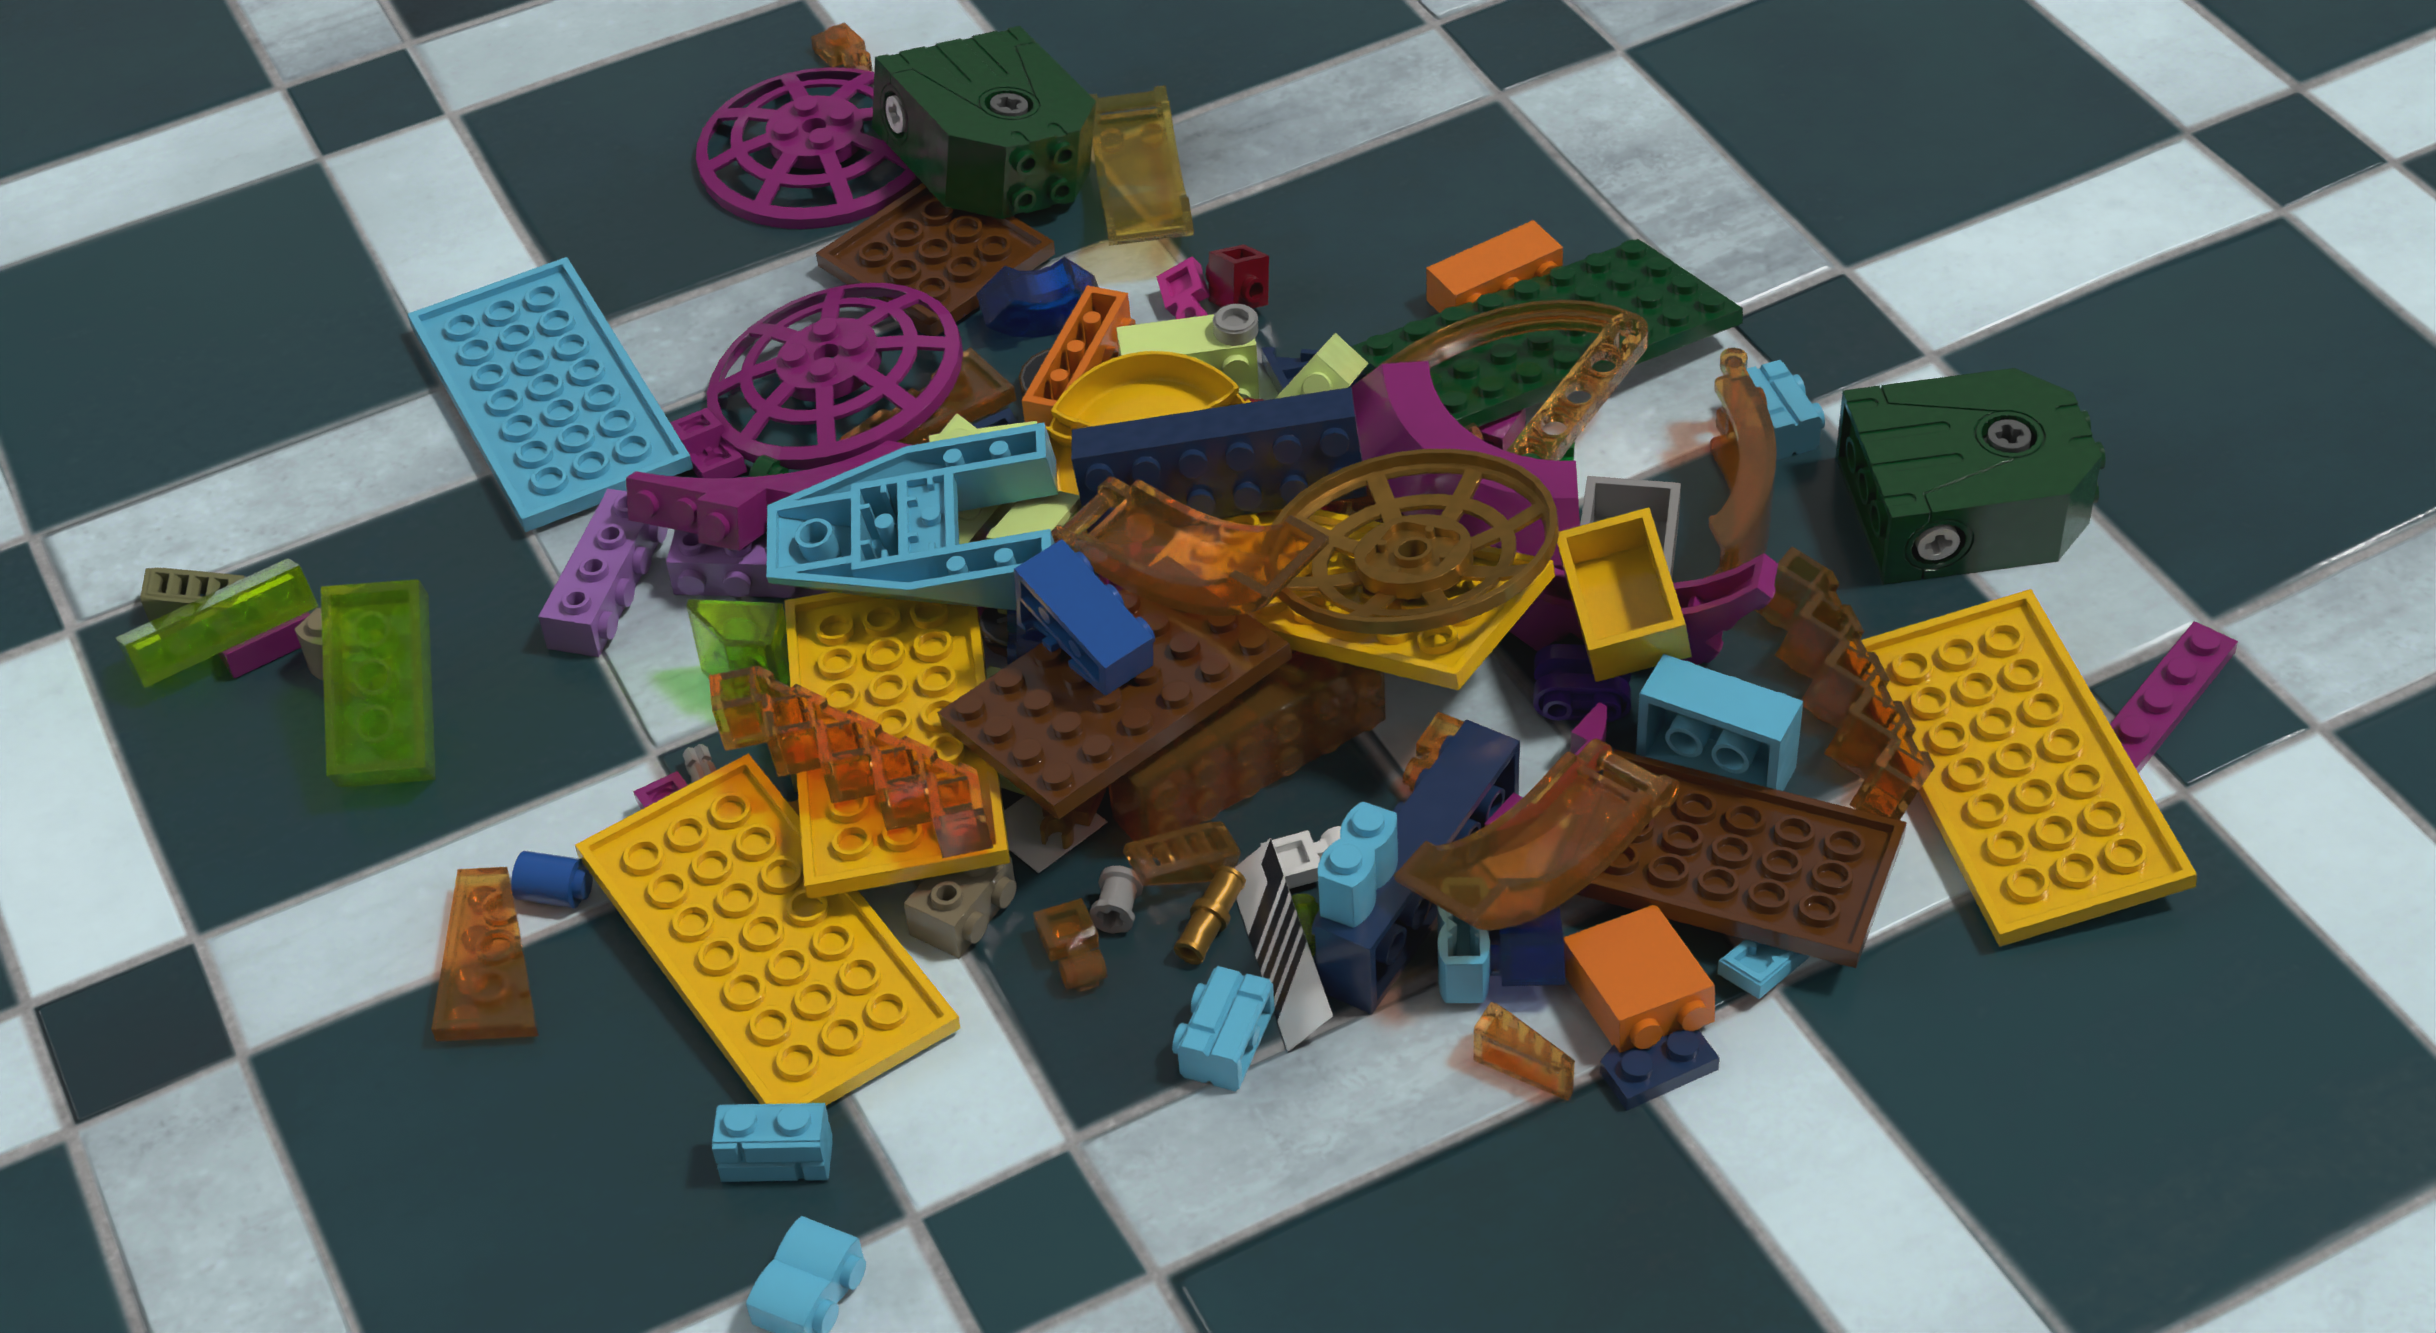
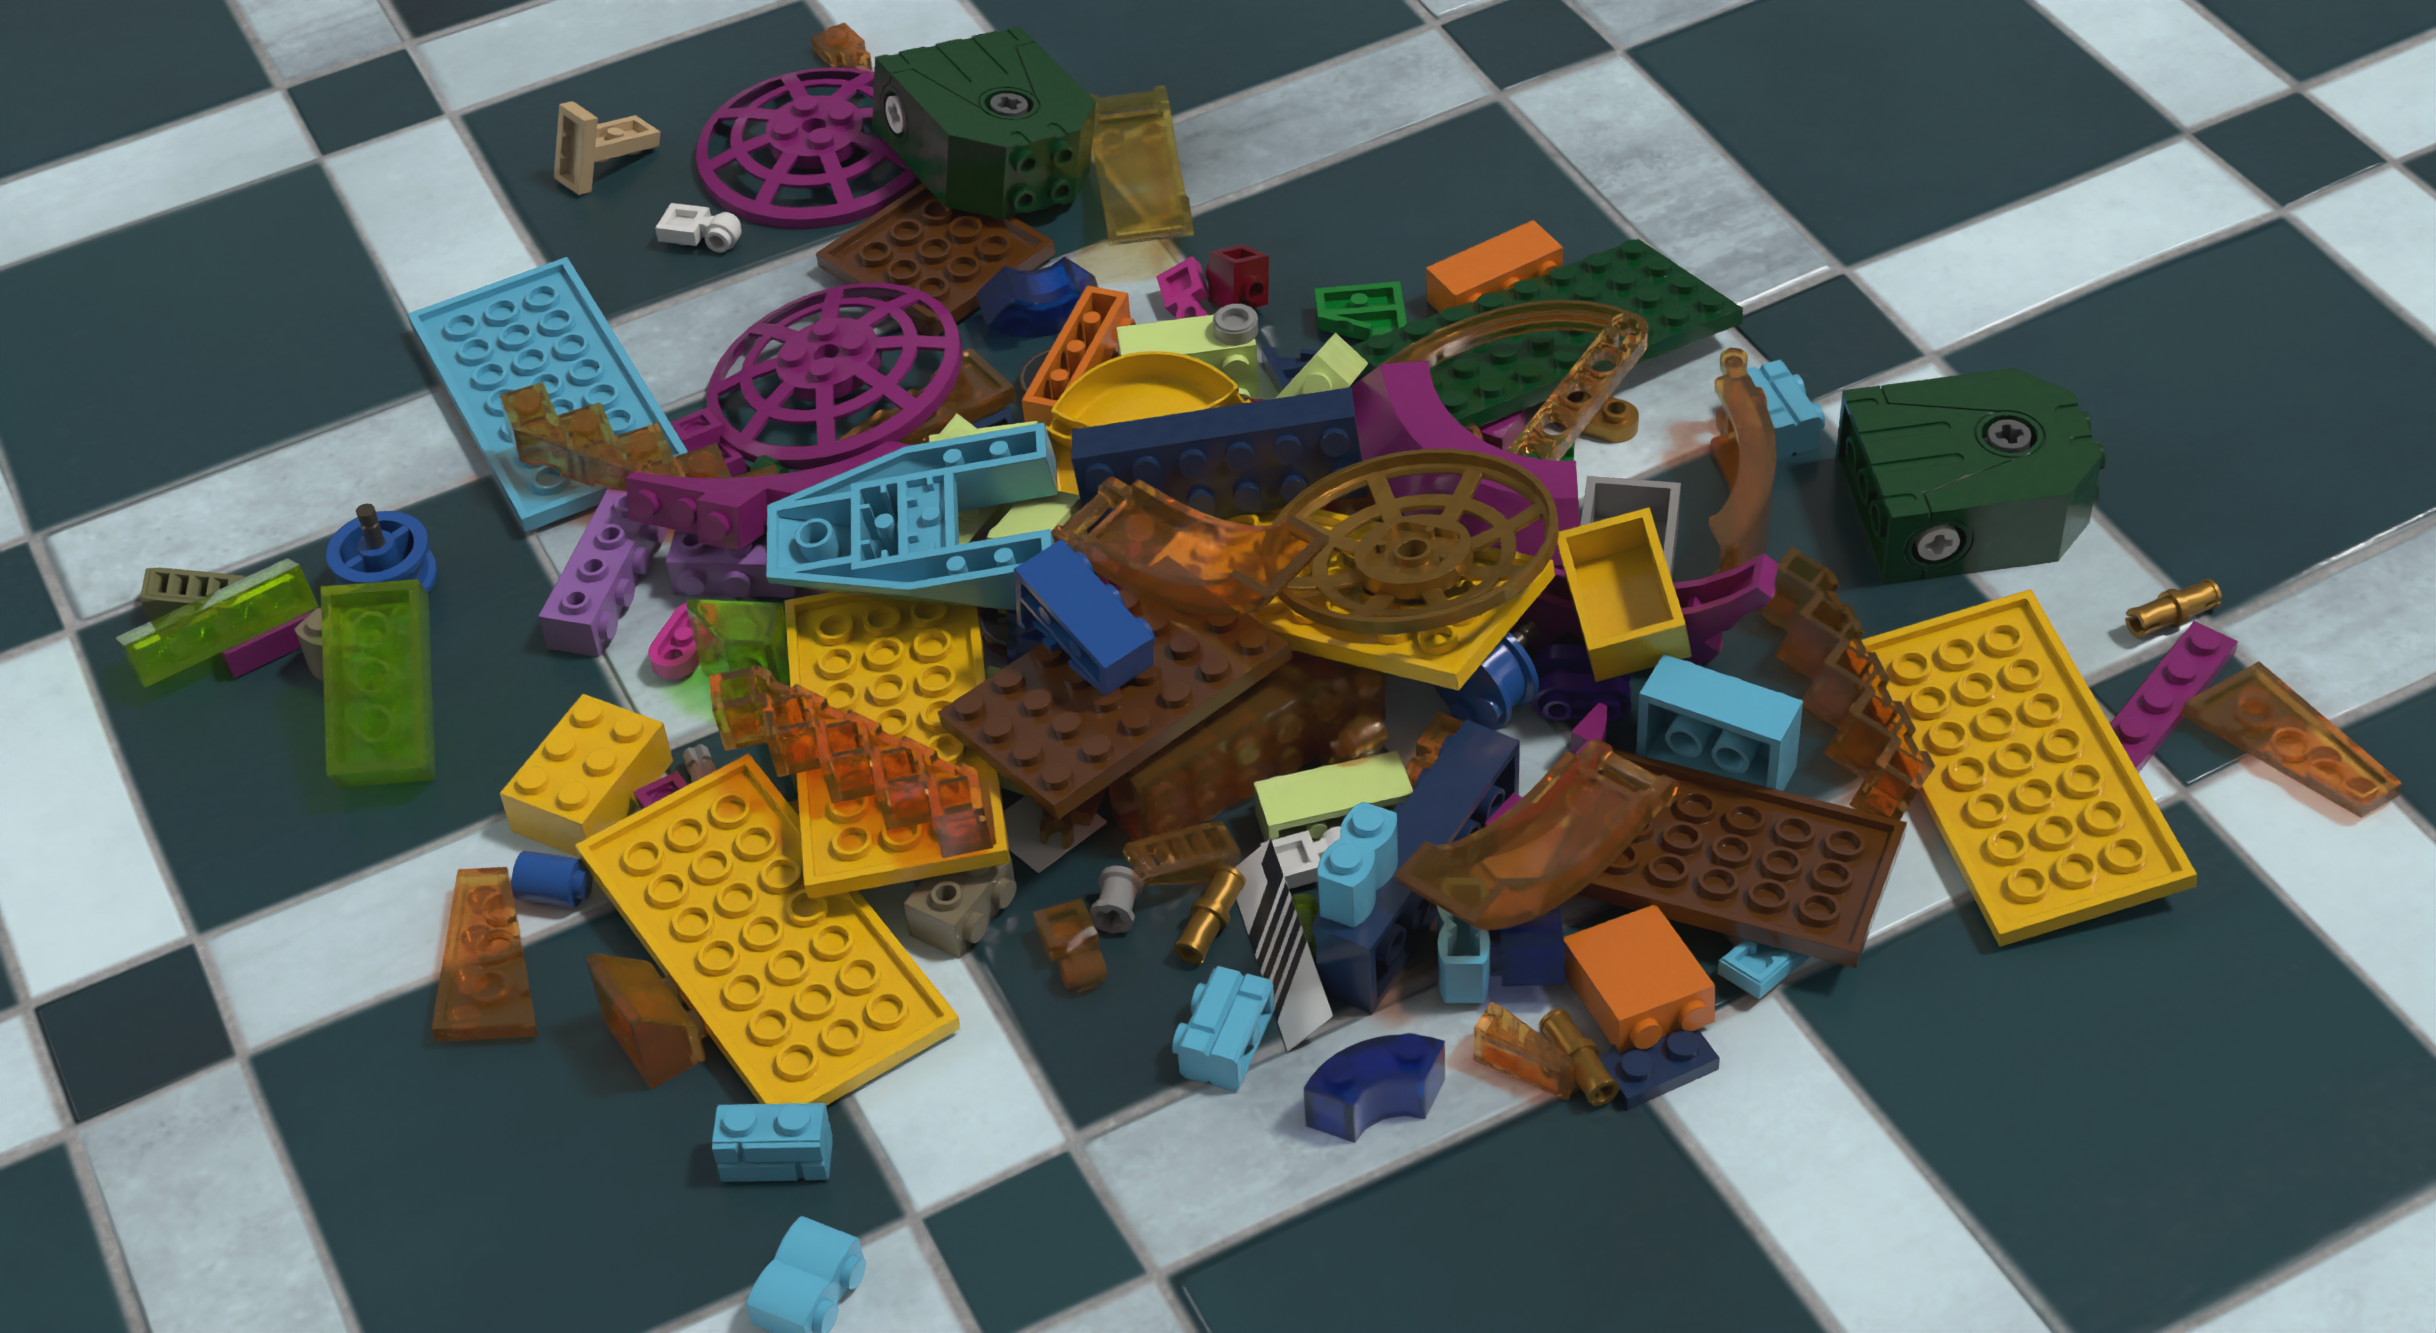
(381, 549): none -> blue wheel
(584, 142): none -> tan bracket
(585, 774): none -> yellow piece
(590, 453): none -> clear orange brick
(647, 1017): none -> clear orange slope
(674, 648): none -> dark pink plate
(690, 223): none -> white plate
(1326, 794): none -> yellowish green brick
(1358, 740): none -> clear orange plate
(1360, 309): none -> green wing
(1374, 1083): none -> clear blue brick
(1498, 684): none -> blue wheel
(1588, 1068): none -> pearl gold pin
(1613, 422): none -> pearl gold plate
(2173, 608): none -> pearl gold pin
(2290, 735): none -> clear orange wing

